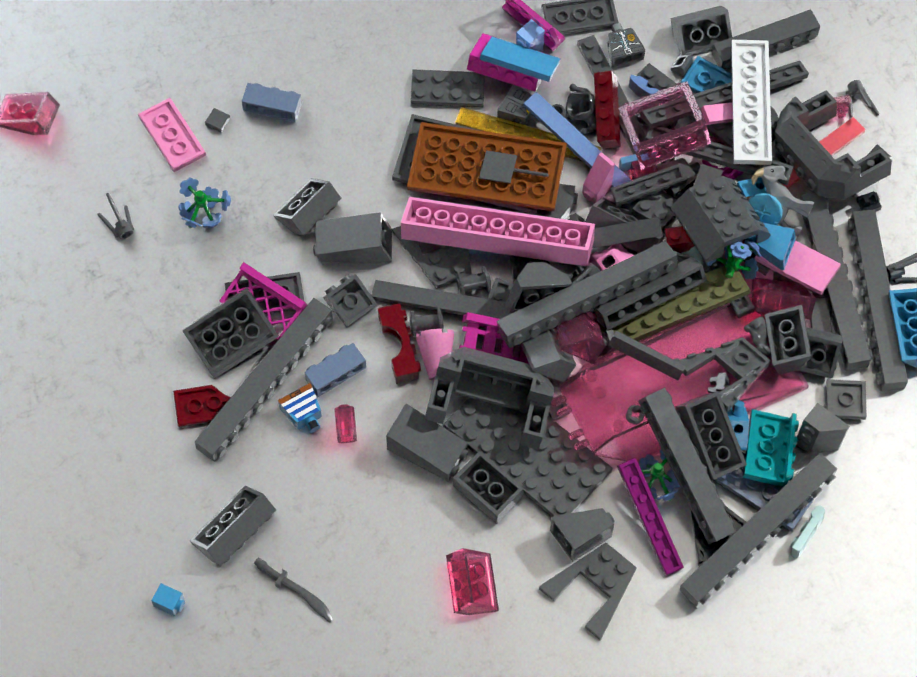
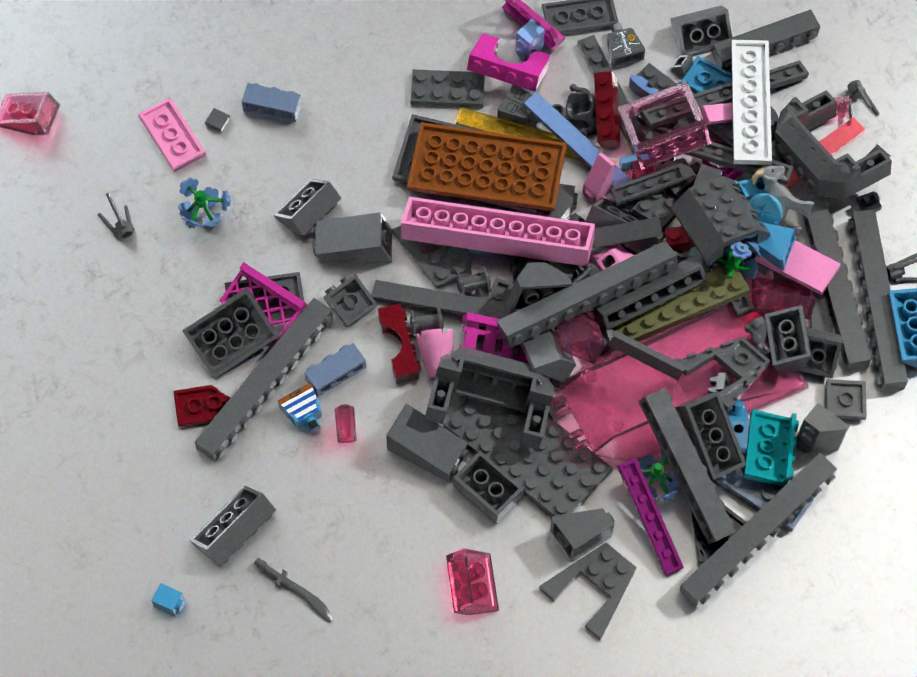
(501, 166): dark grey piece -> none
(520, 59): dark azure tile -> none
(634, 420): dark grey bush -> none
(808, 530): light aqua hinge -> none

